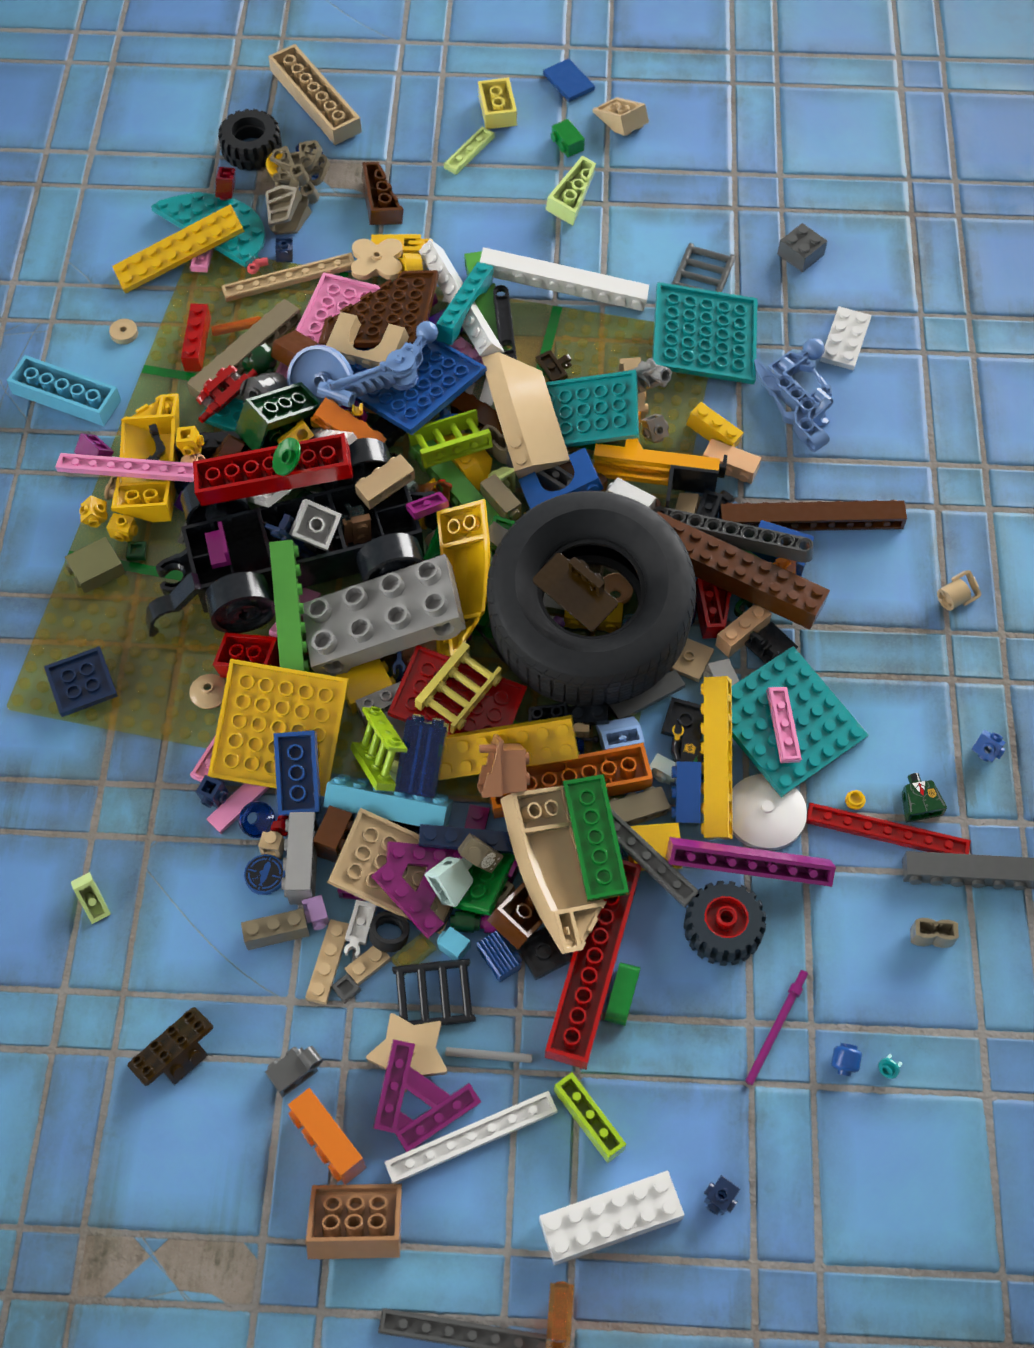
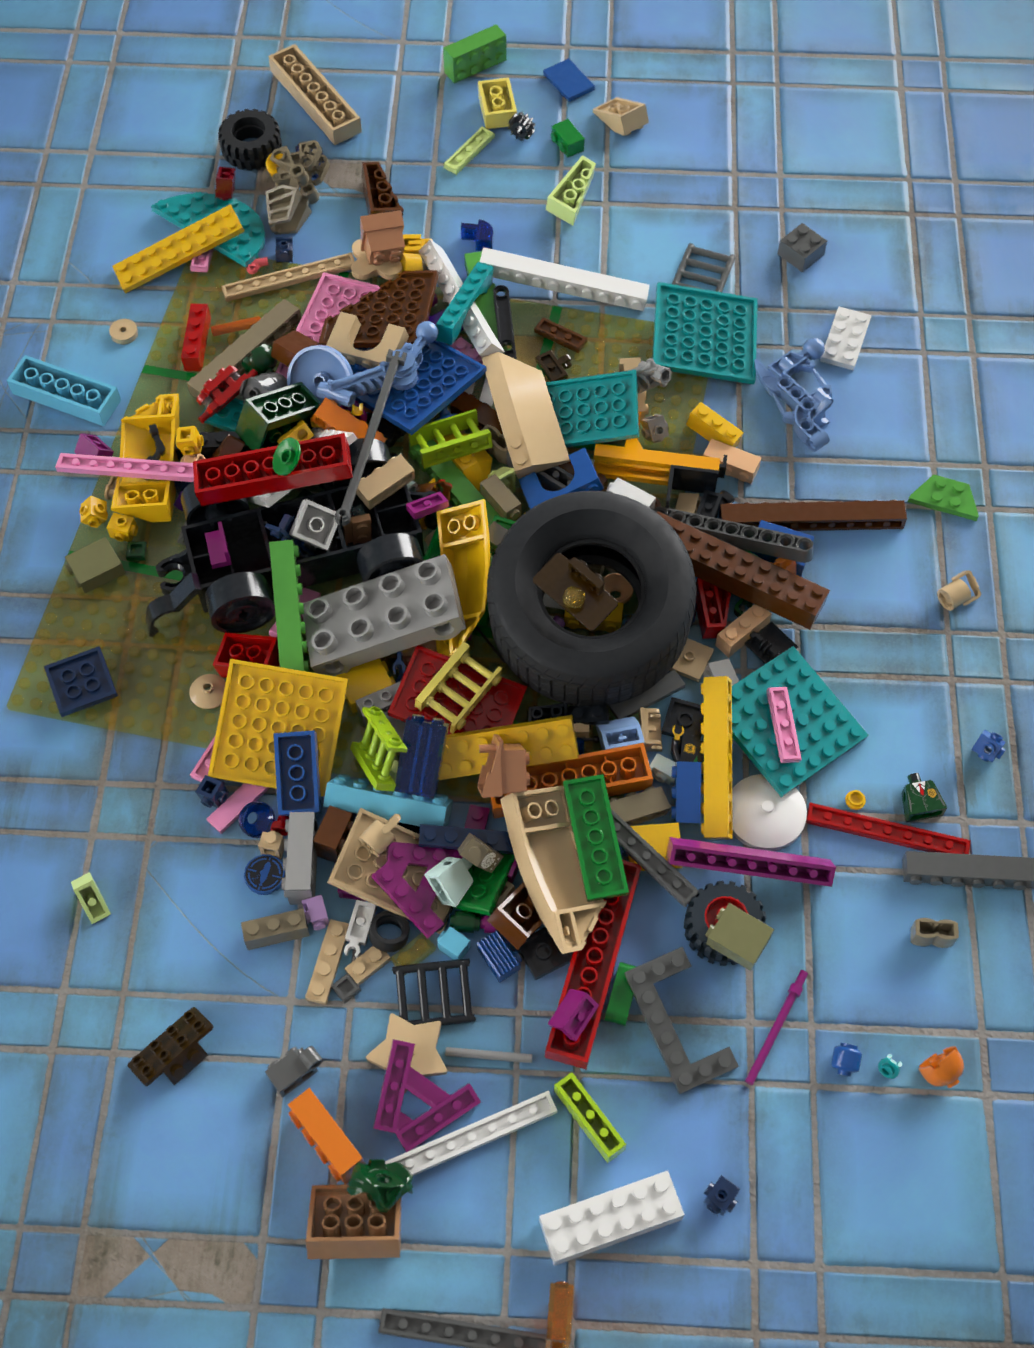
(370, 435): none -> dark grey hinge
(379, 835): none -> tan piece
(380, 1182): none -> dark green piece
(382, 237): none -> nougat piece
(475, 53): none -> bright green brick
(480, 233): none -> clear blue brick
(521, 126): none -> black gear
(560, 335): none -> reddish brown tile
(573, 1013): none -> magenta panel
(574, 597): none -> clear yellow piece
(642, 981): none -> dark grey plate
(651, 728): none -> tan hinge
(739, 936): none -> olive brick
(943, 1068): none -> orange cylinder
(946, 496): none -> bright green wing

